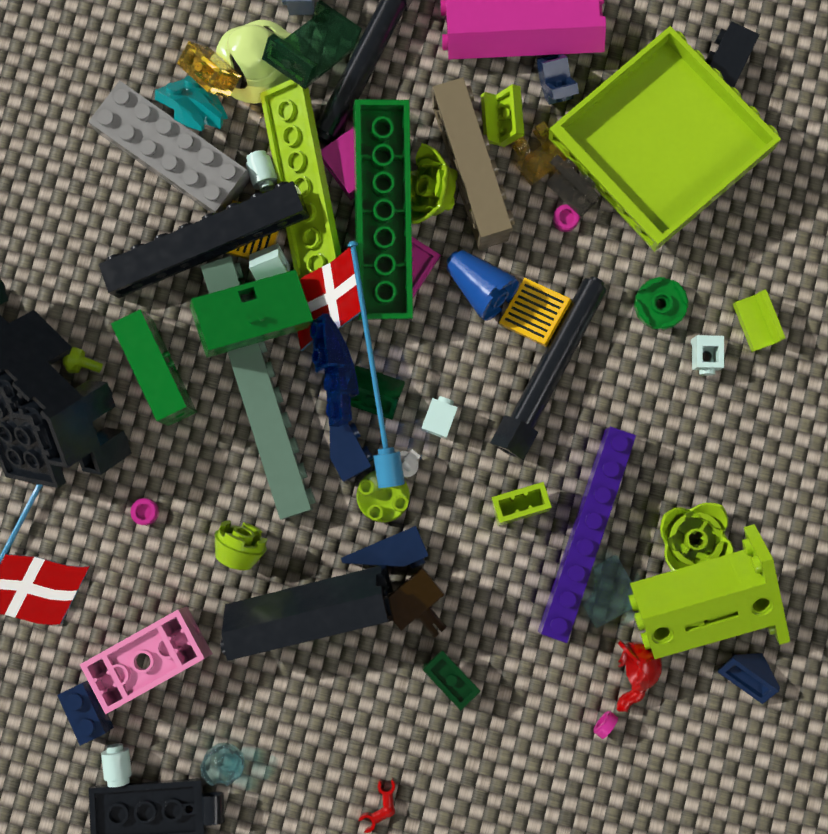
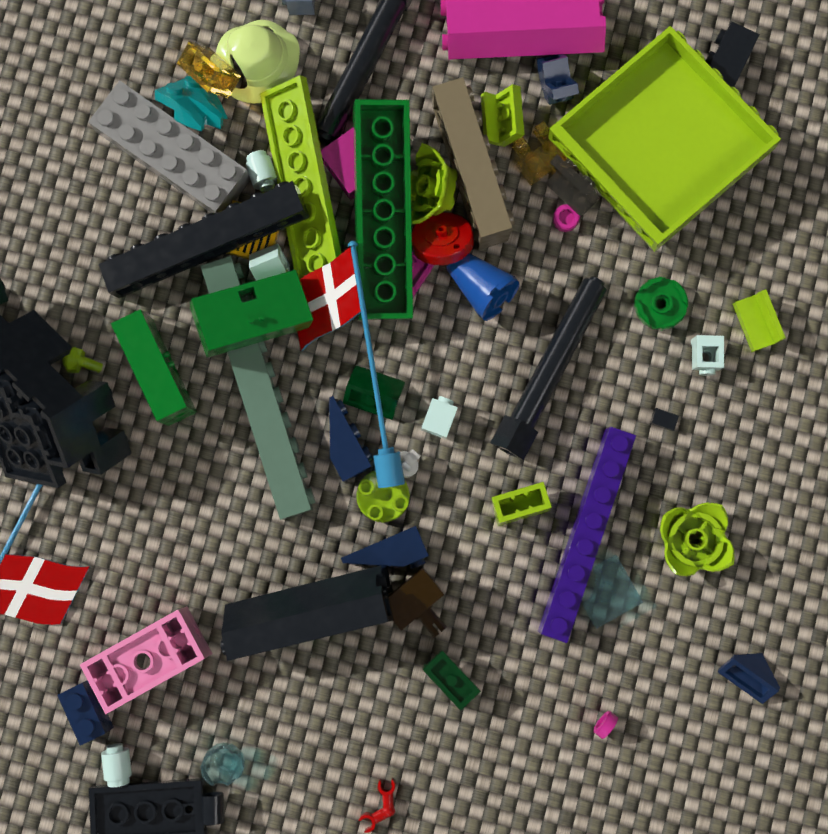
(144, 511): dark pink tile -> none
(239, 546): lime cone -> none
(313, 47): clear green panel -> none
(334, 360): clear blue slope -> none
(442, 239): none -> red wheel
(535, 312): yellow tile -> none
(641, 670): red piece -> none
(664, 419): none -> black piece
(711, 600): lime brick -> none

